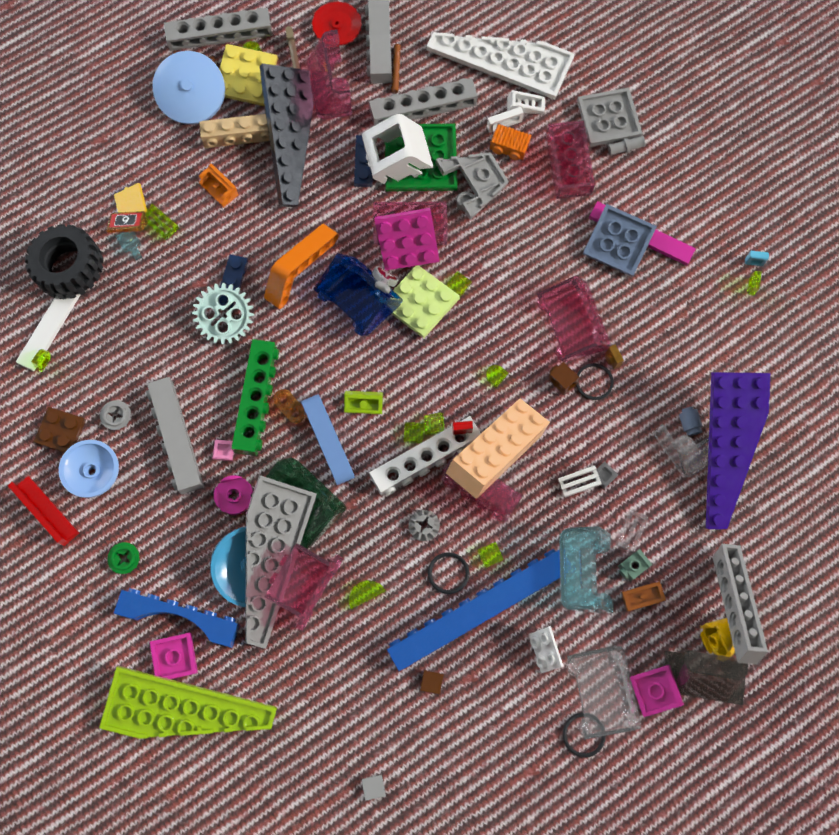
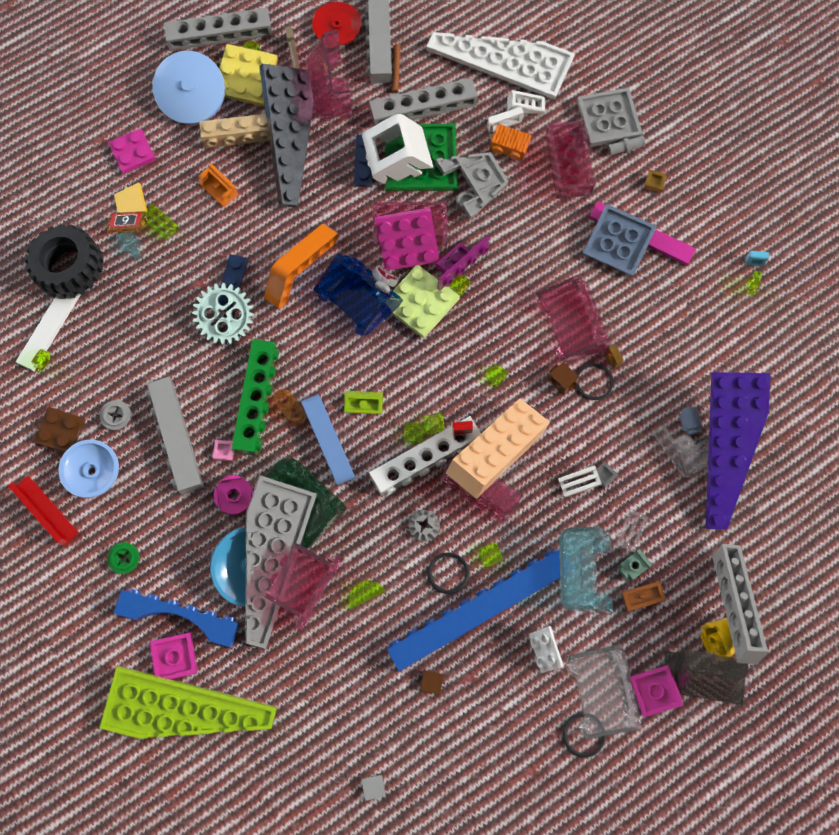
(132, 151): none -> dark pink plate
(457, 260): none -> magenta bracket
(655, 181): none -> pearl gold plate

